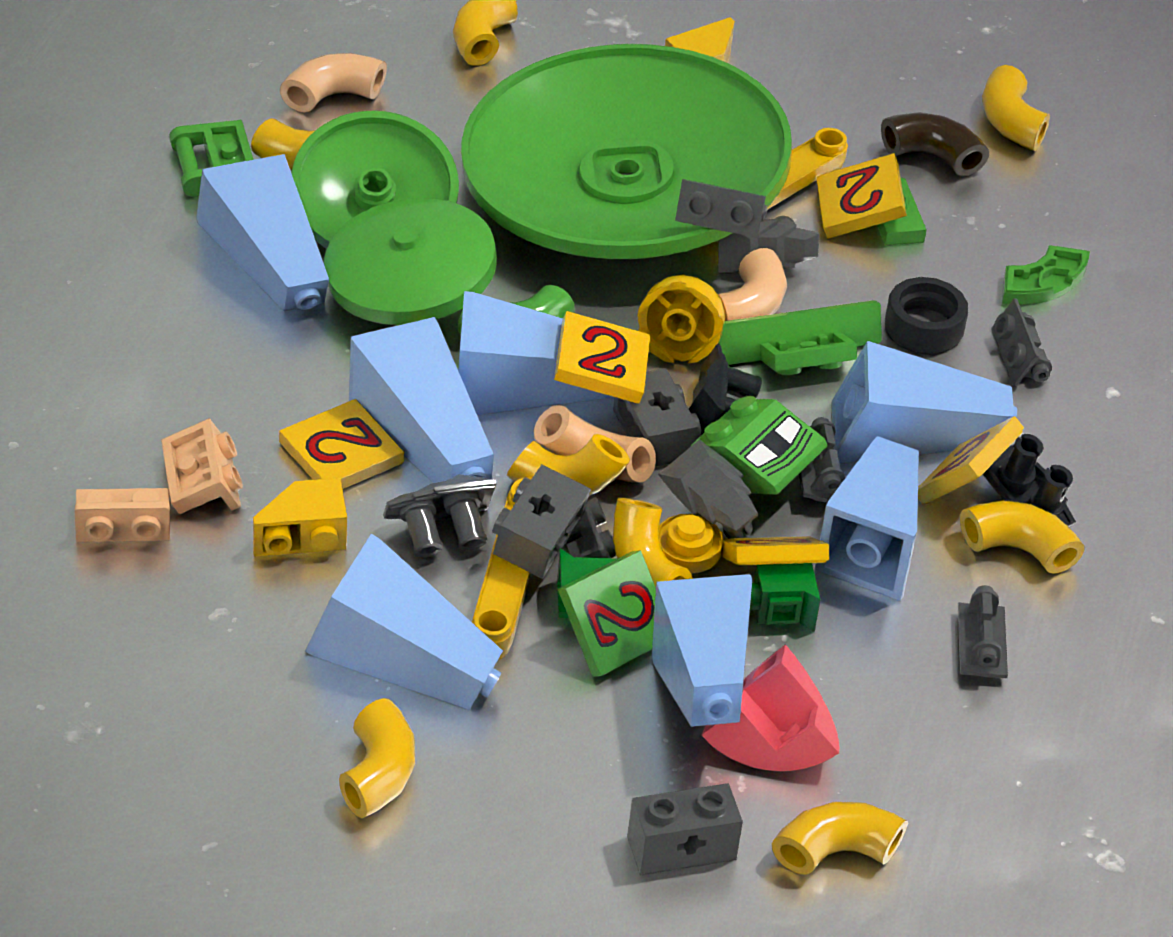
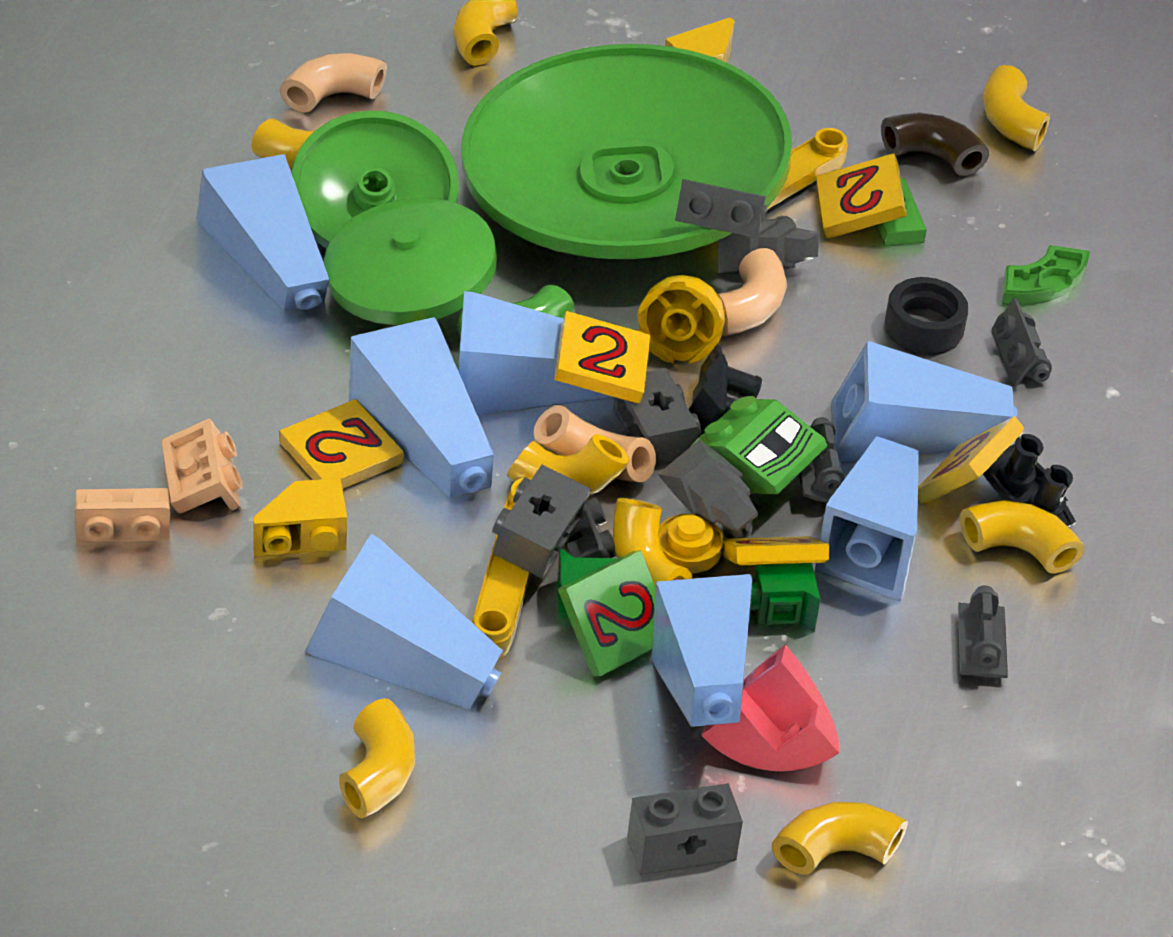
(223, 143): bright green plate -> none
(455, 498): dark grey connector -> none
(803, 337): bright green bracket -> none

